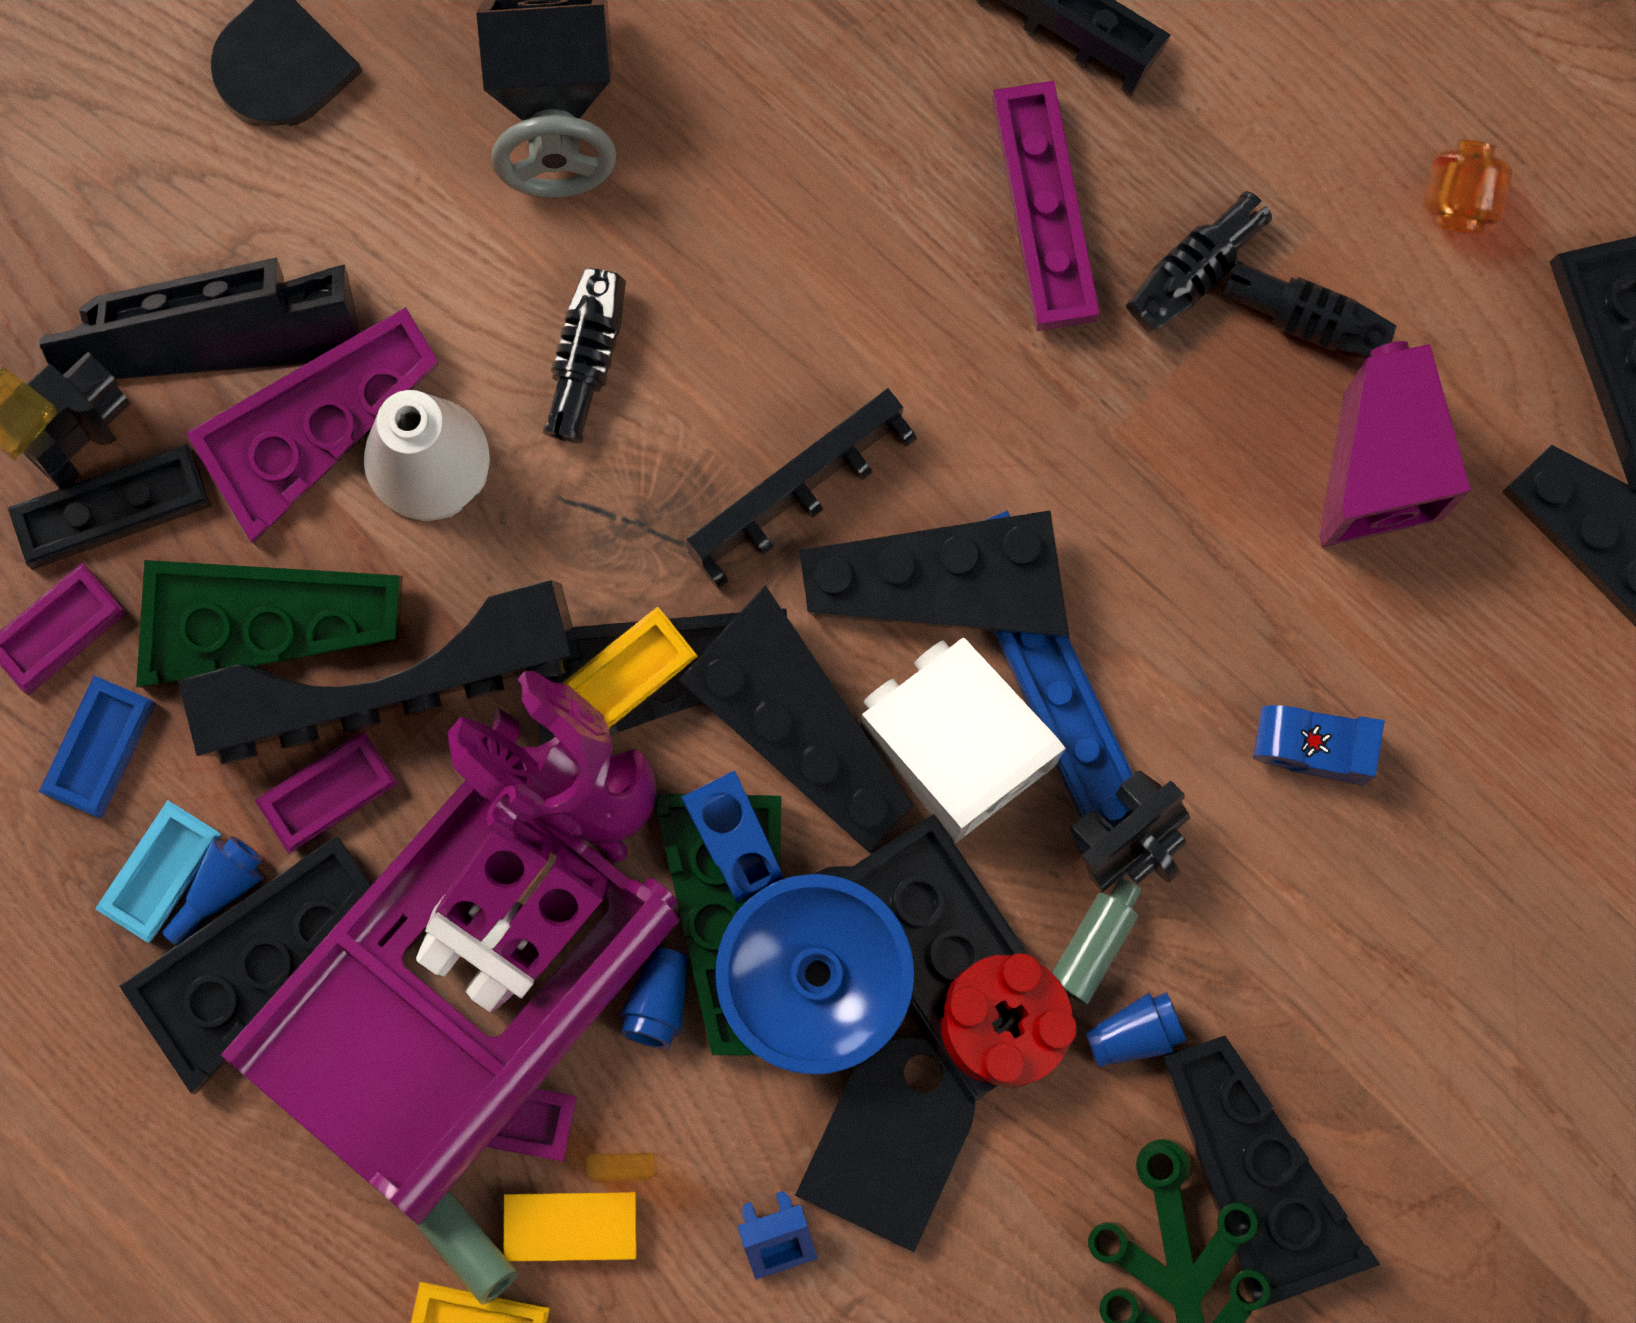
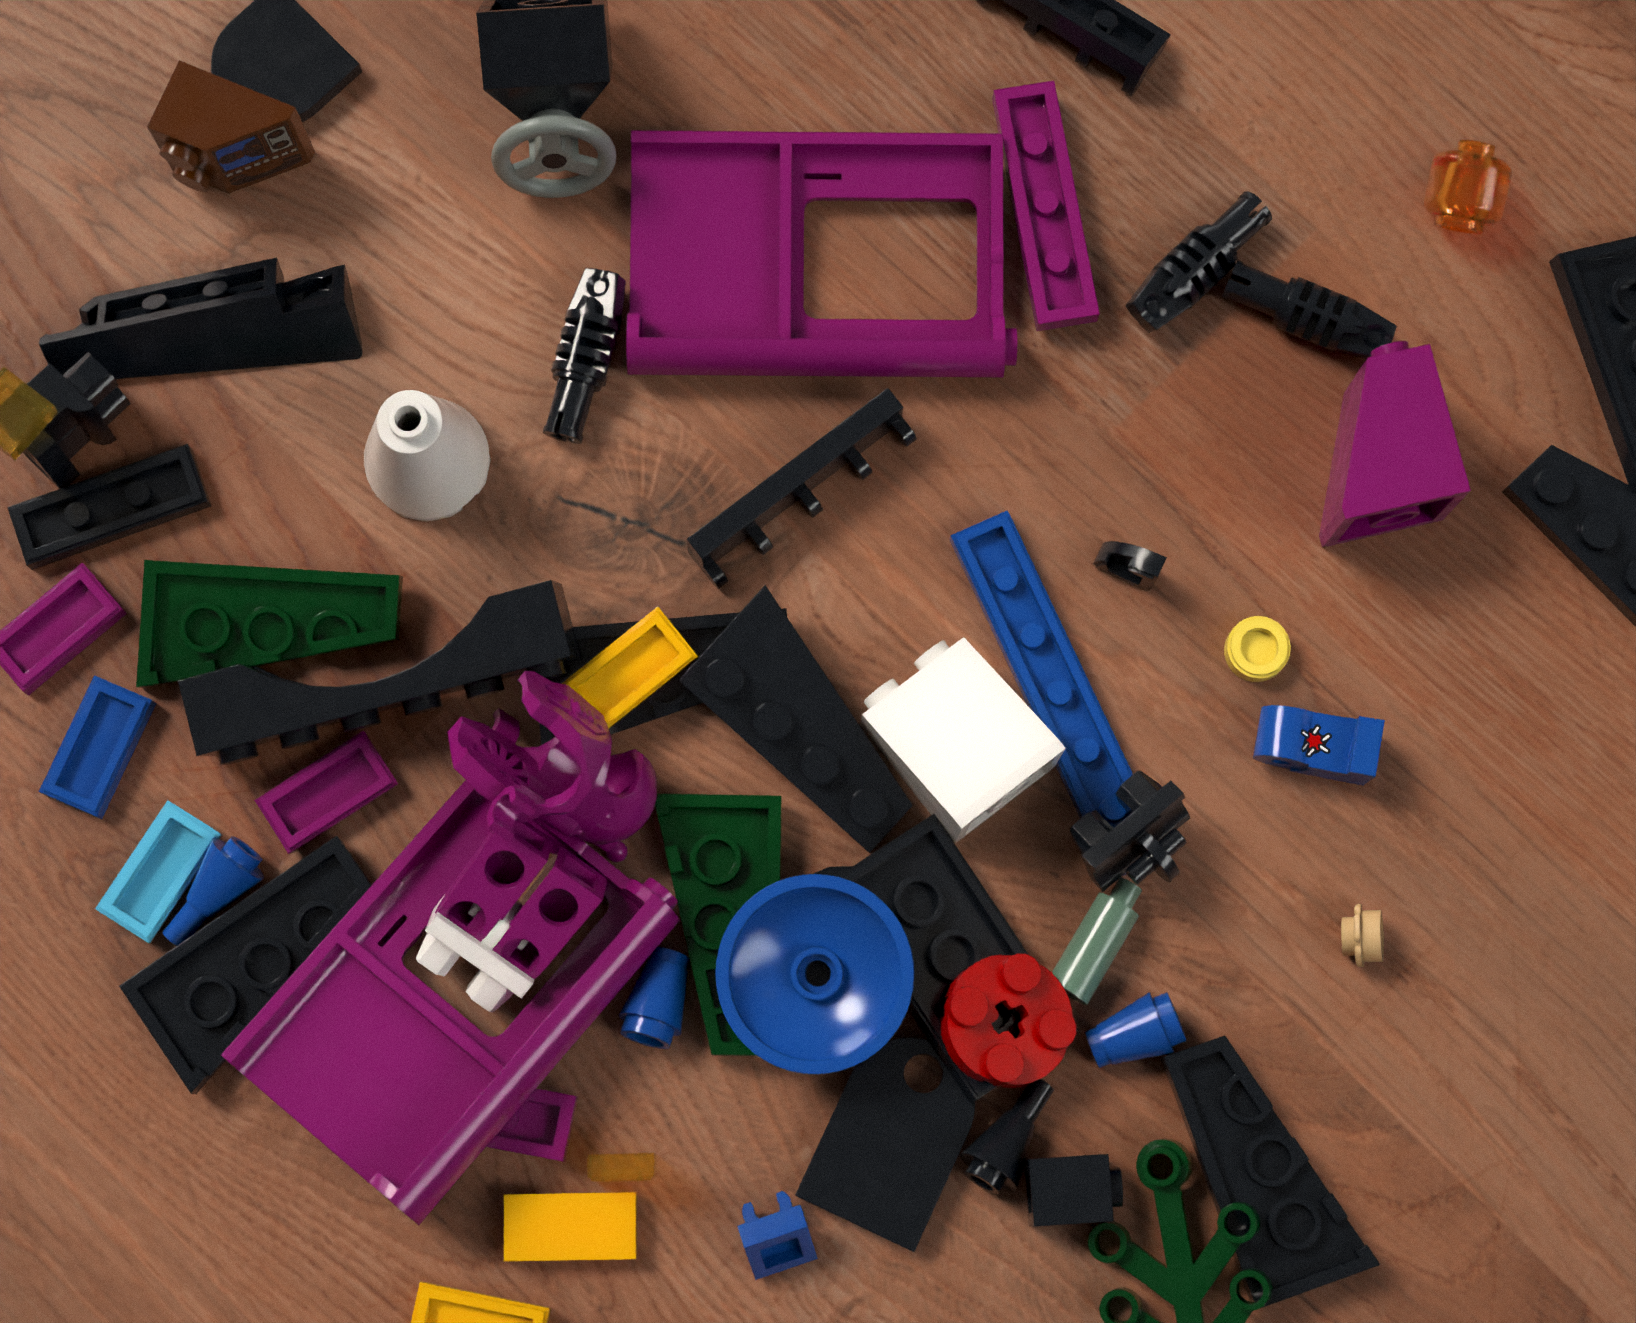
(225, 132): none -> reddish brown slope
(302, 425): magenta wing -> none
(467, 1250): sand green cylinder -> none
(725, 253): none -> magenta piece
(733, 836): blue leg -> none
(964, 575): black wing -> none
(1000, 1151): none -> black cone
(1072, 1190): none -> black brick
(1130, 563): none -> black tile
(1257, 649): none -> light yellow tile
(1363, 936): none -> tan plate

